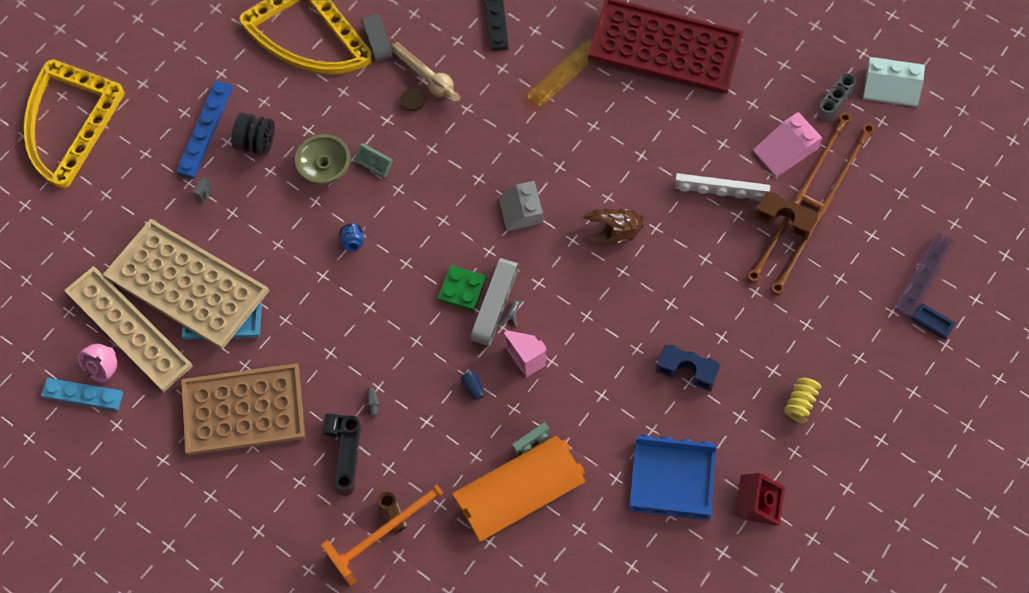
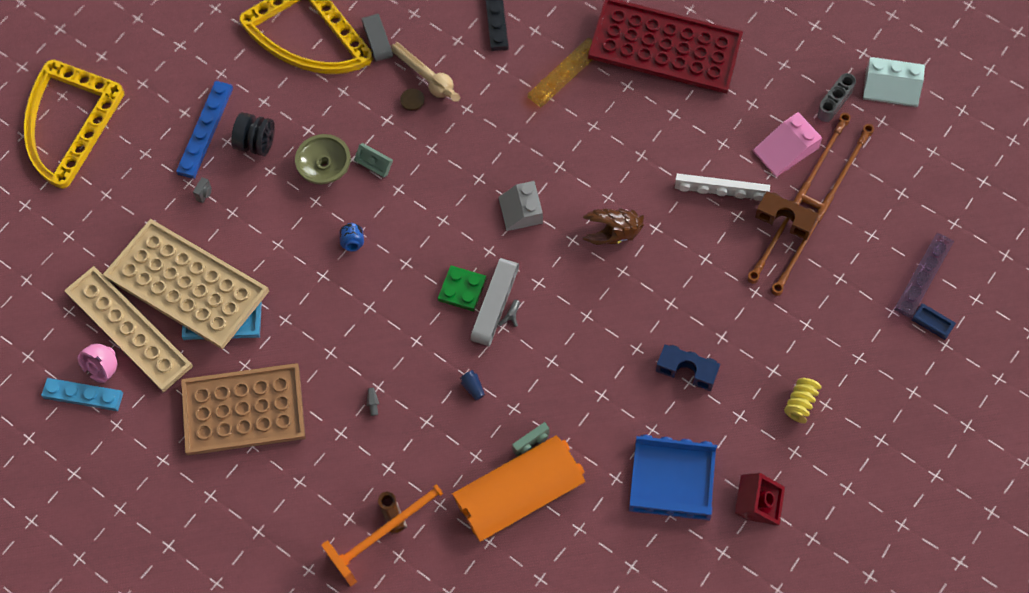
(336, 426): black piece -> none
(525, 351): bright pink slope -> none

